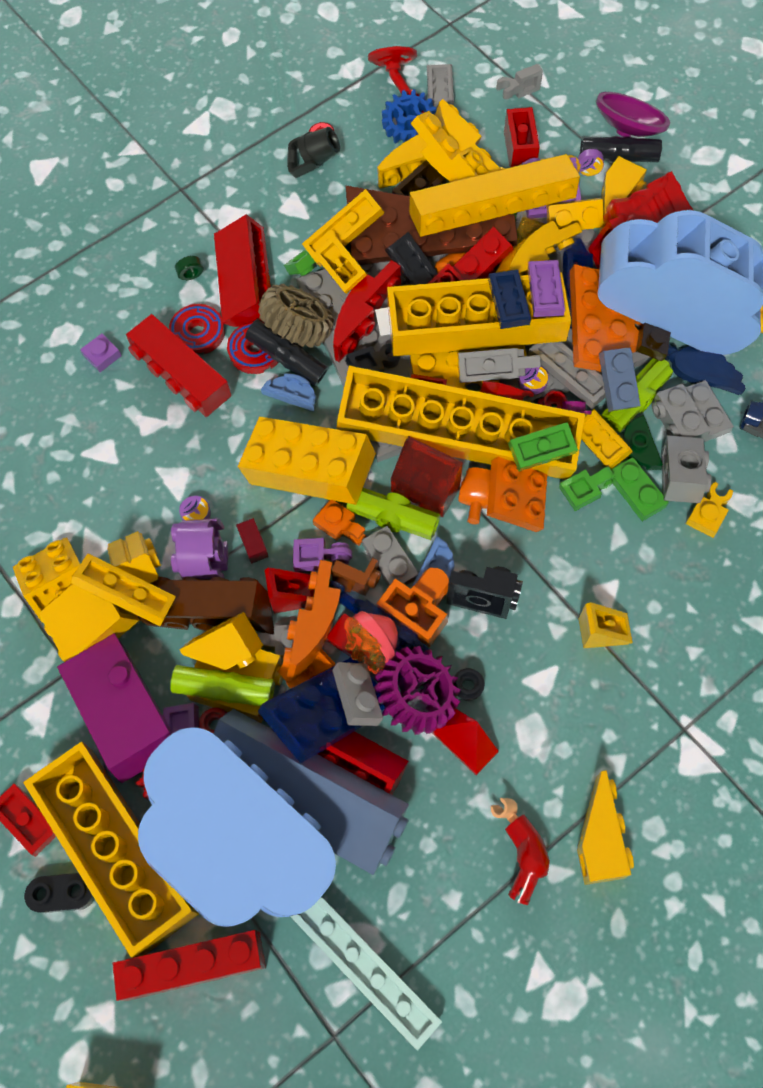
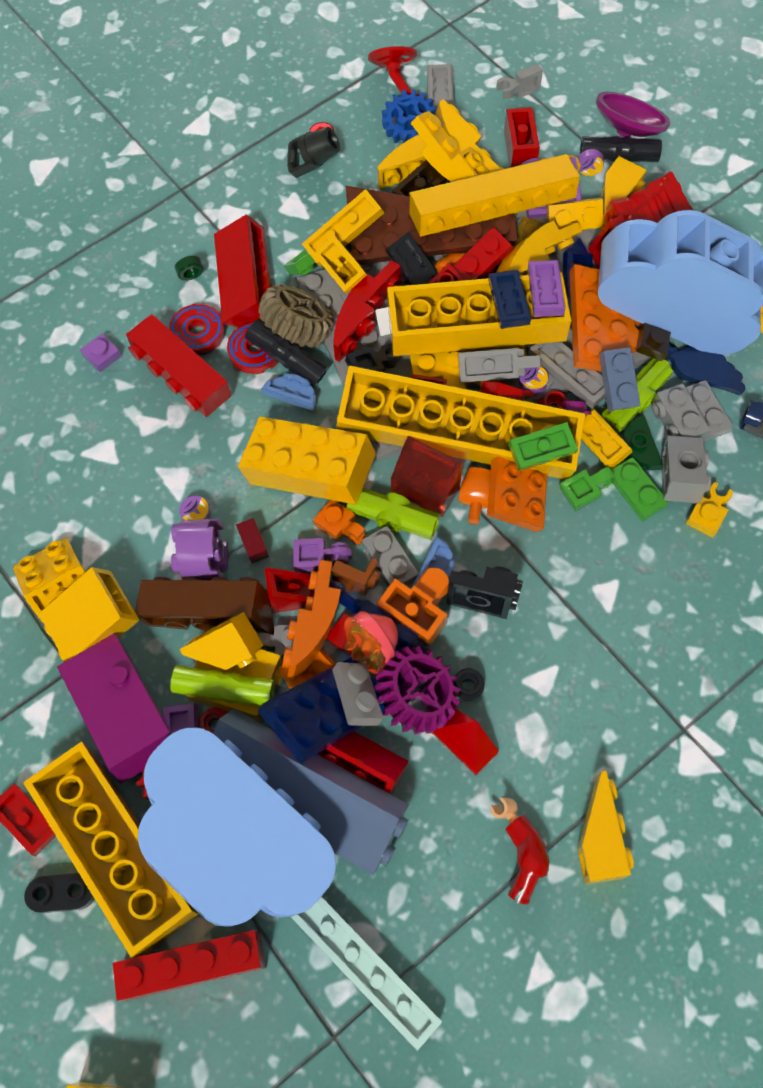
(123, 589): yellow plate -> none
(135, 556): yellow brick -> none
(603, 626): yellow slope -> none

